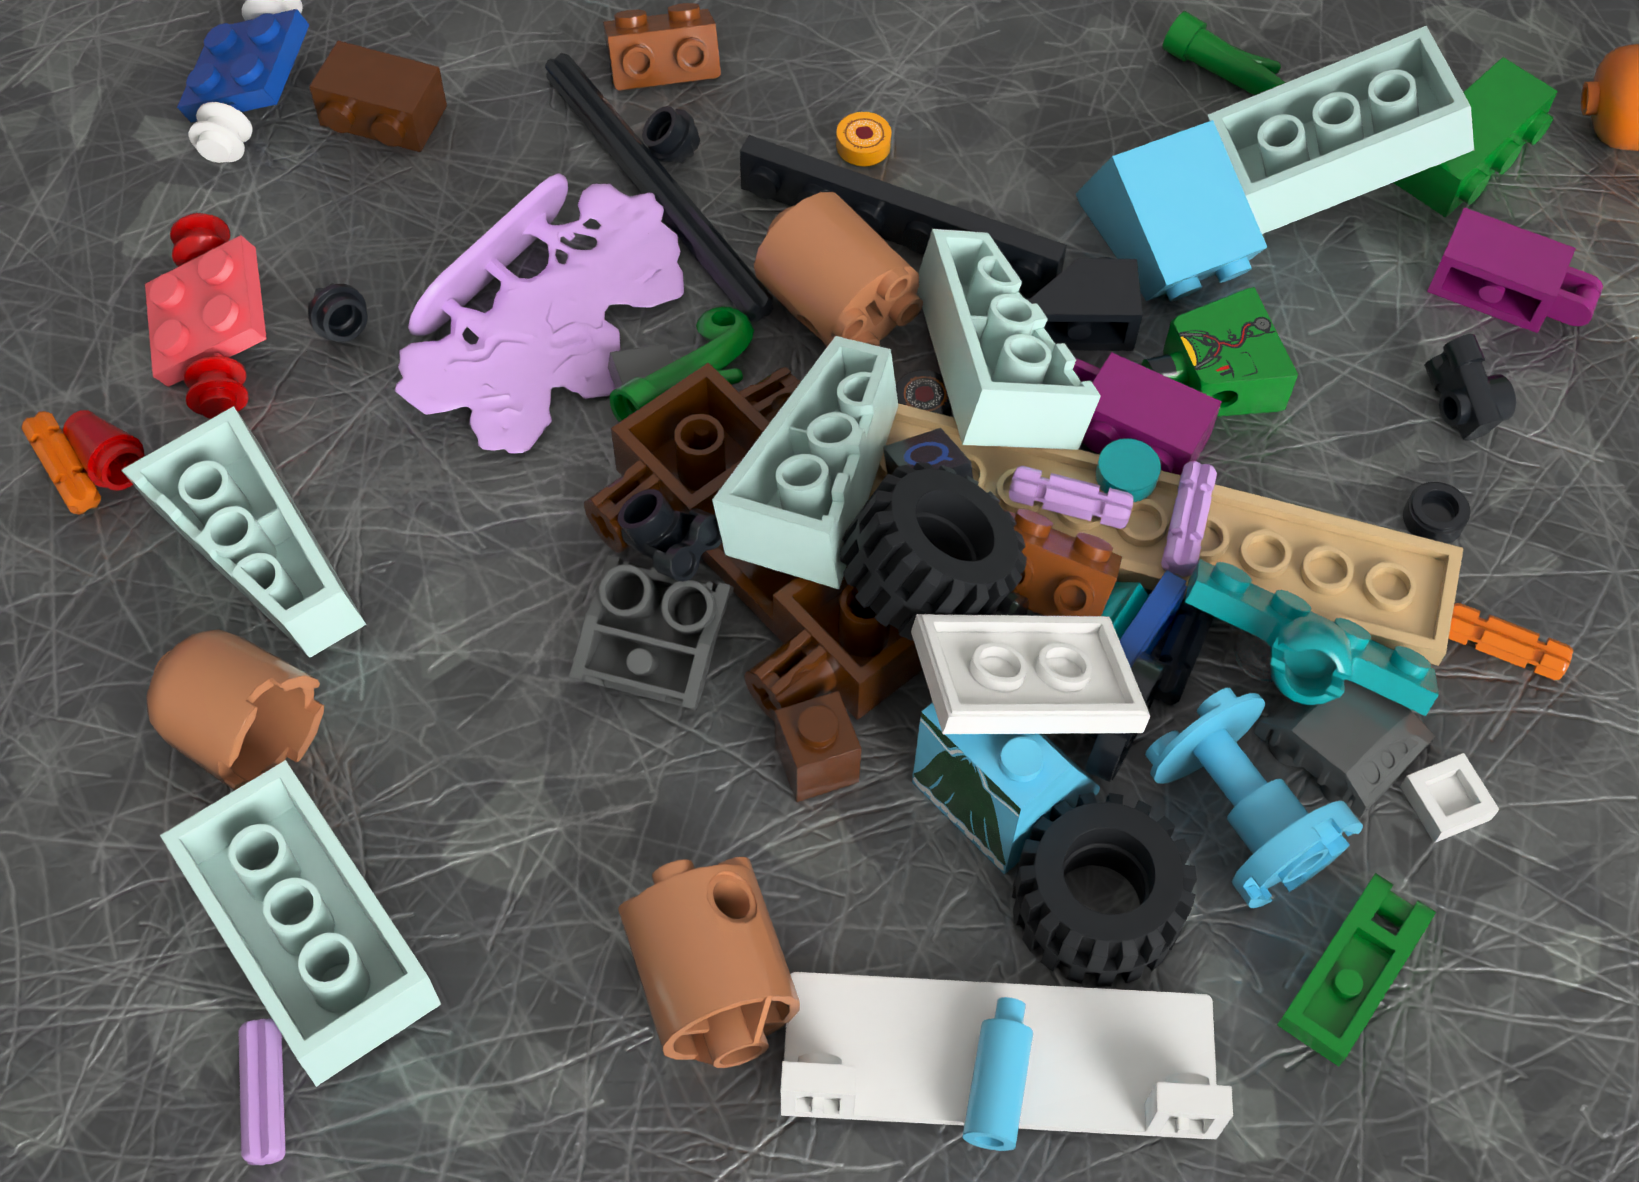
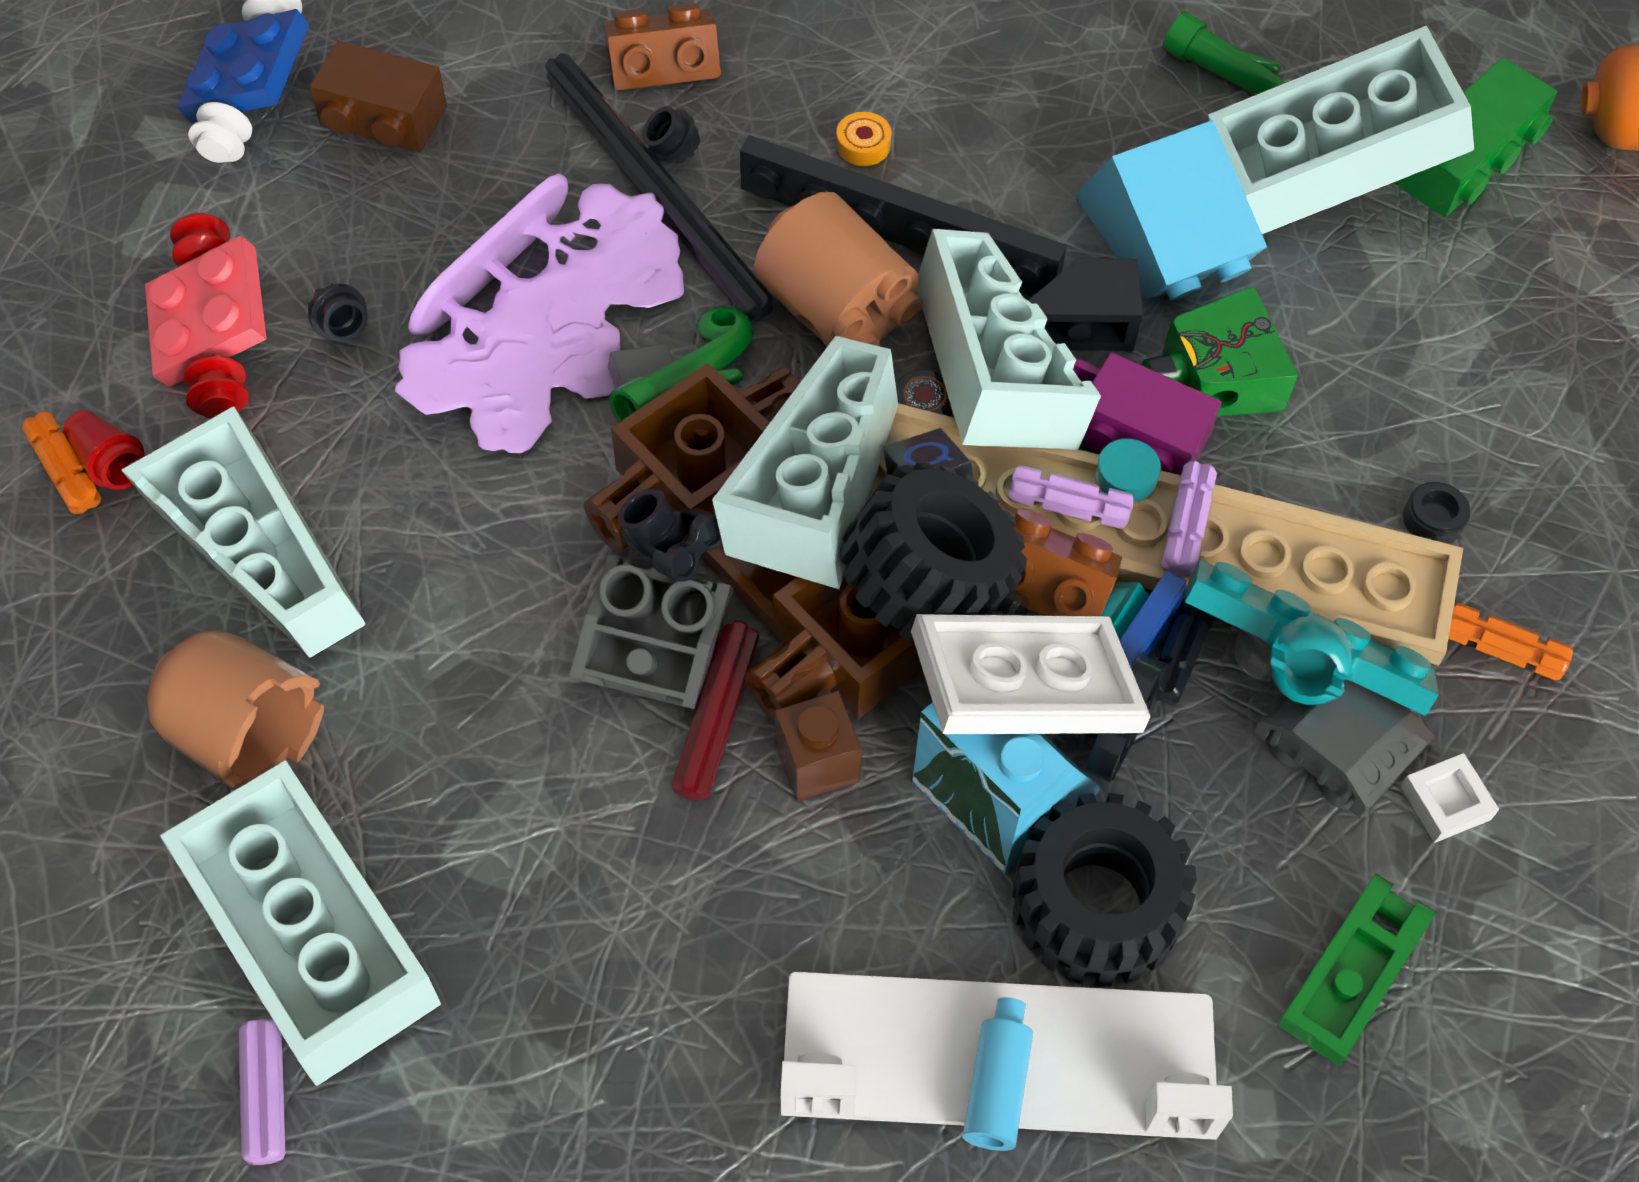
(709, 962): nougat cylinder -> none
(715, 712): none -> dark red axle
(1267, 816): medium azure piece -> none
(1468, 395): black plate -> none
(1513, 274): magenta brick -> none

